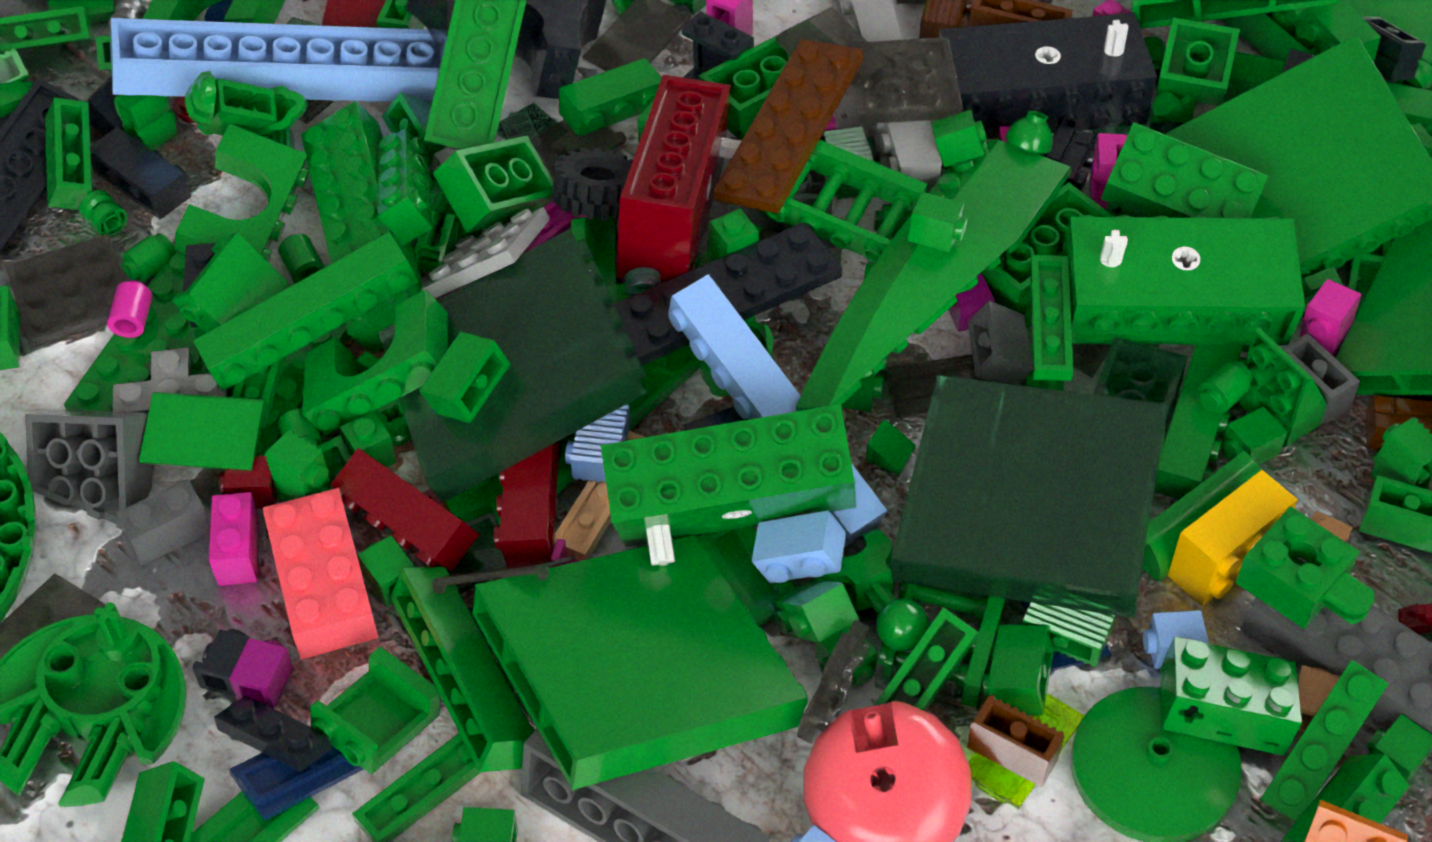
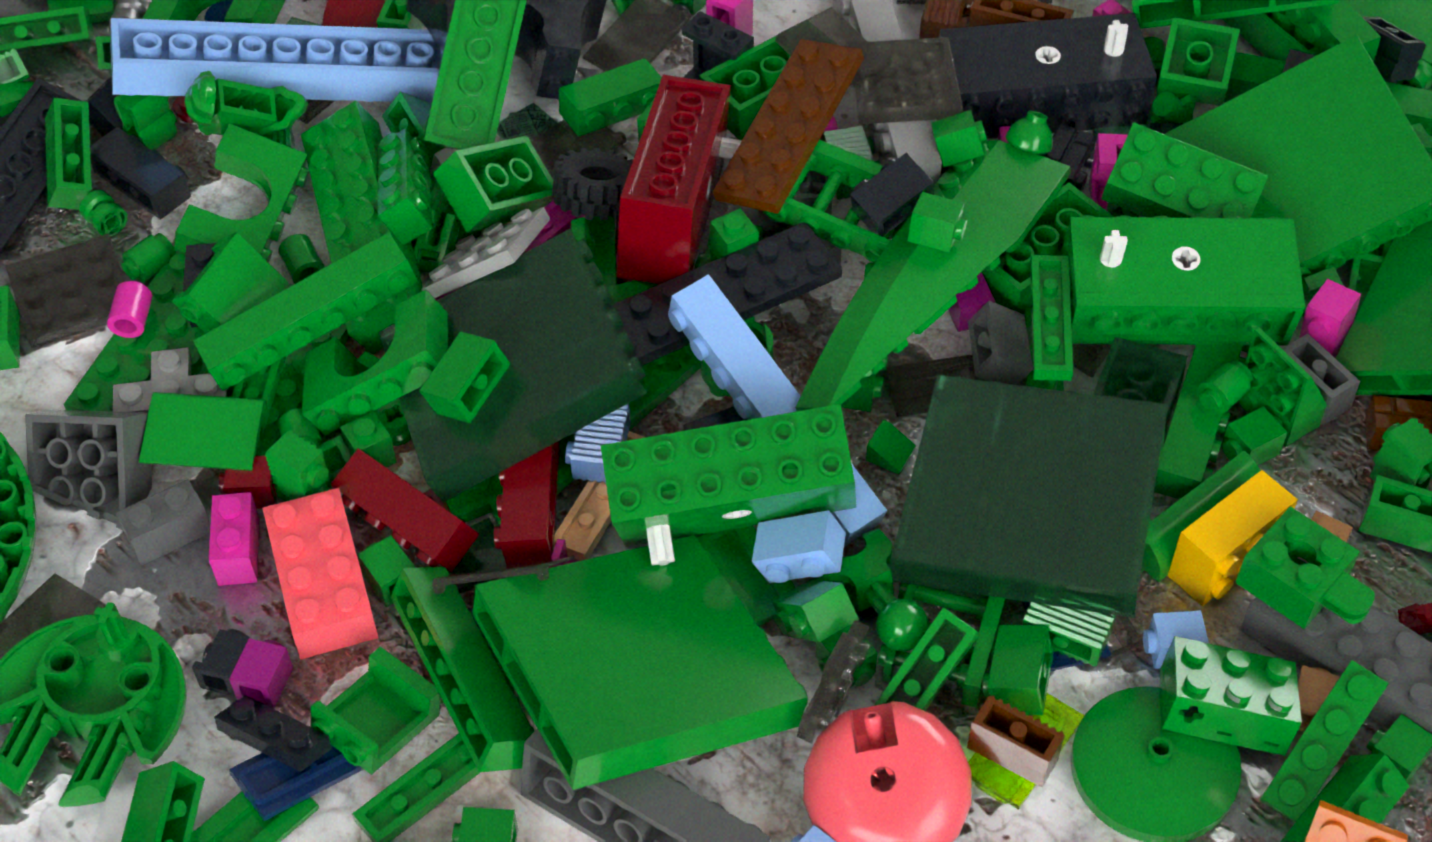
(641, 280): clear light blue tile -> none
(890, 194): none -> black brick

